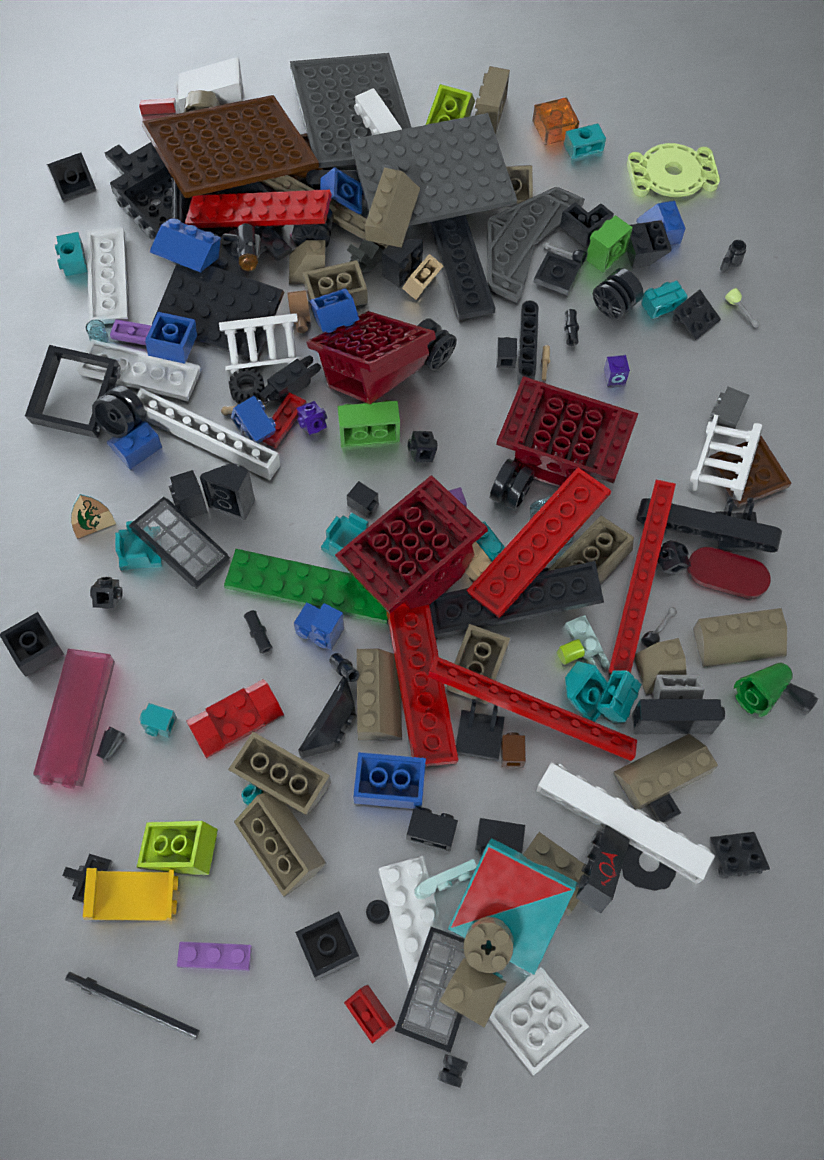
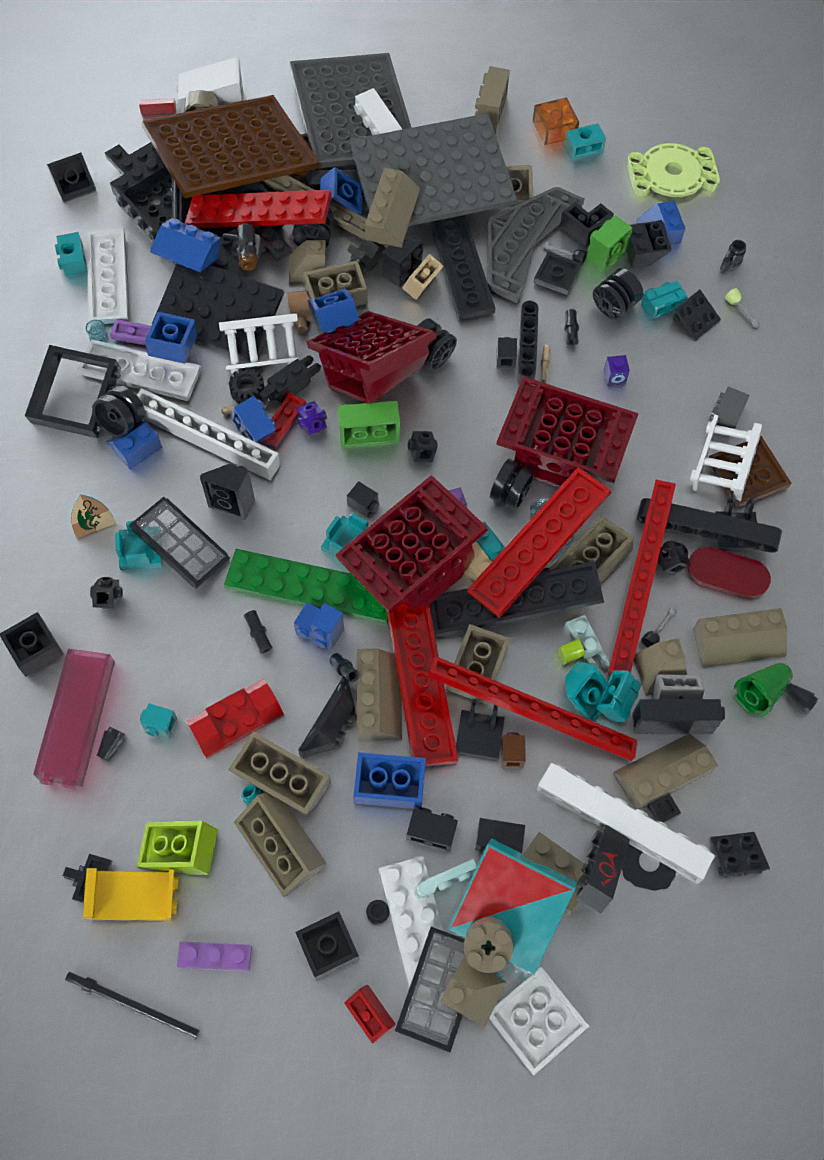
(187, 494): black brick -> none
(450, 105): lime slope -> none
(452, 1070): black wheel -> none

